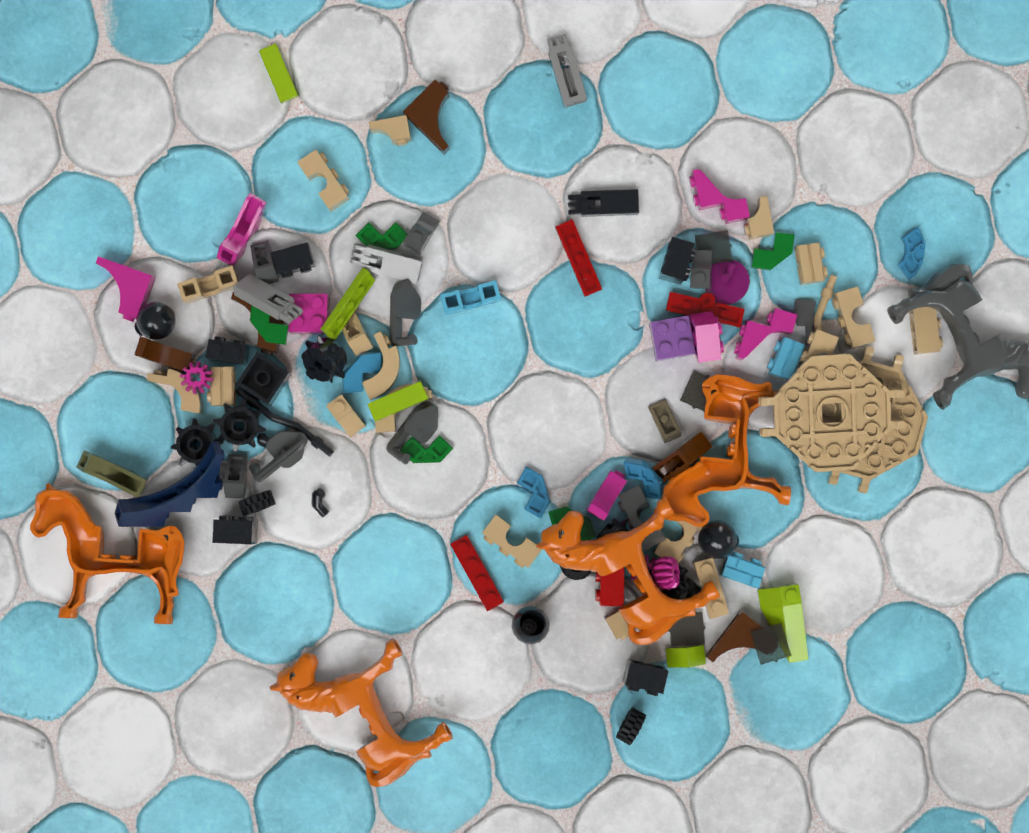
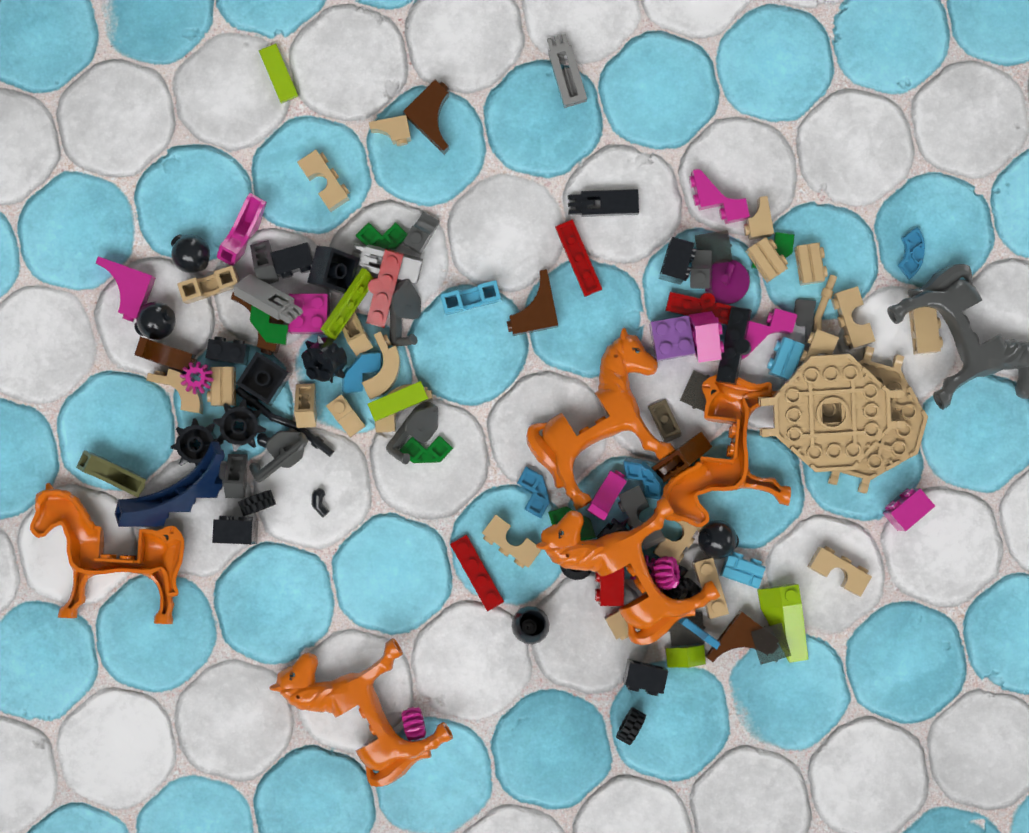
(190, 253): none -> black brick
(305, 405): none -> tan arch
(333, 269): none -> black brick
(384, 287): none -> hinge
(413, 723): none -> dark pink gear
(539, 314): none -> reddish brown arch
(560, 445): none -> orange animal
(699, 632): none -> dark azure tile
(734, 345): none -> black hinge
(767, 259): none -> tan brick
(854, 578): none -> tan arch
(908, 509): none -> dark pink brick

